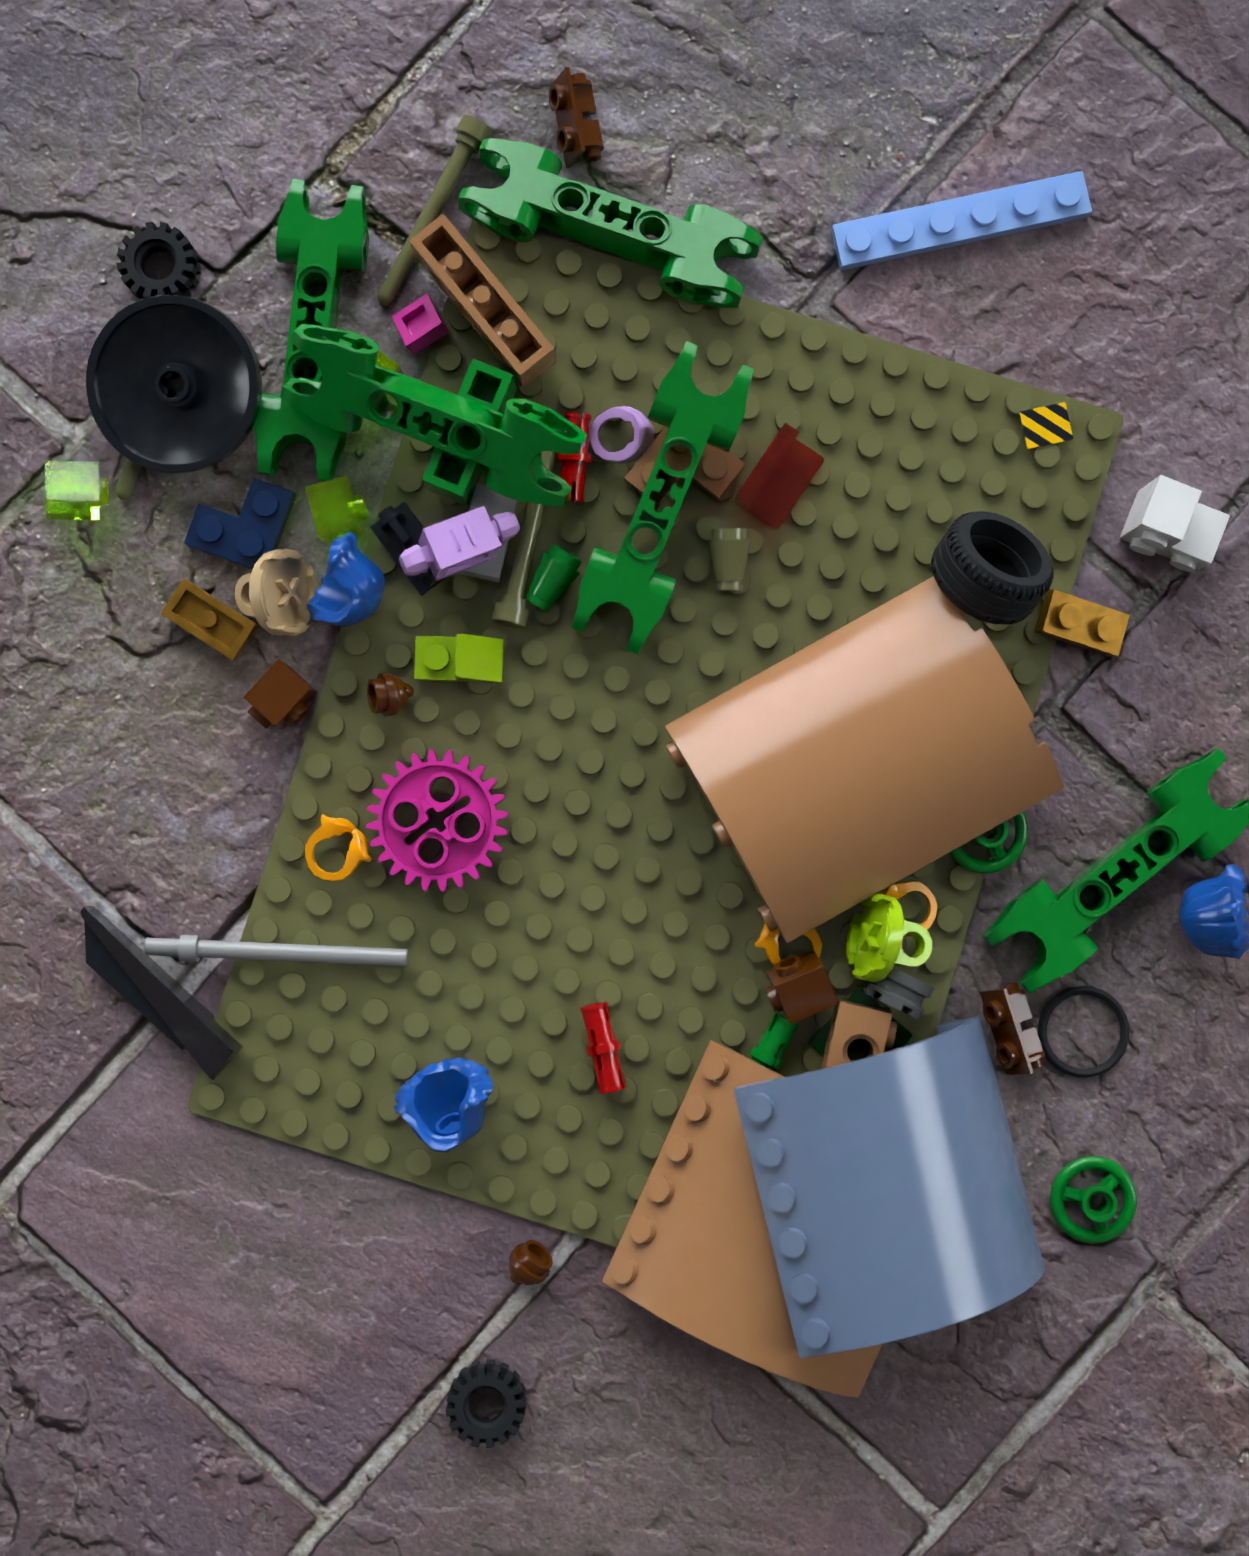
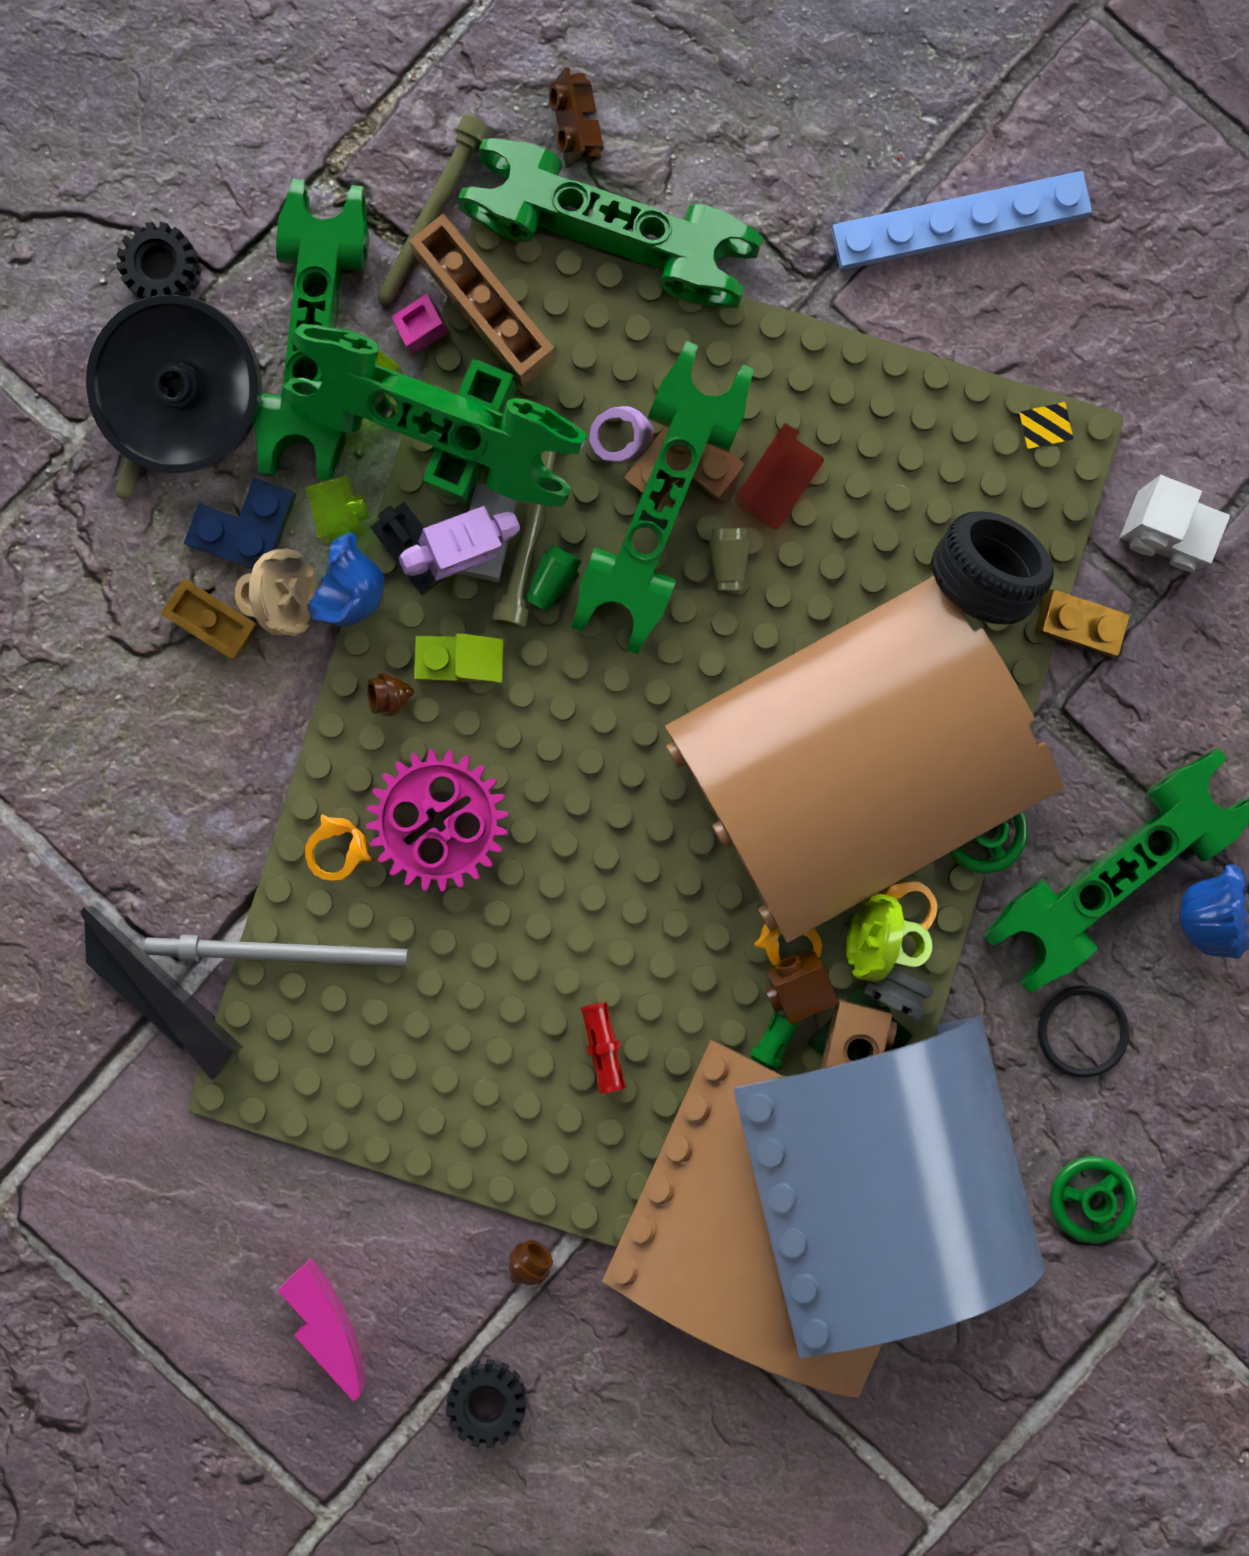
(74, 490): clear neon green brick -> none
(279, 697): reddish brown brick -> none
(326, 1328): none -> dark pink slope
(445, 1102): blue hair -> none
(574, 465): red pin -> none
(1016, 1048): reddish brown hinge -> none

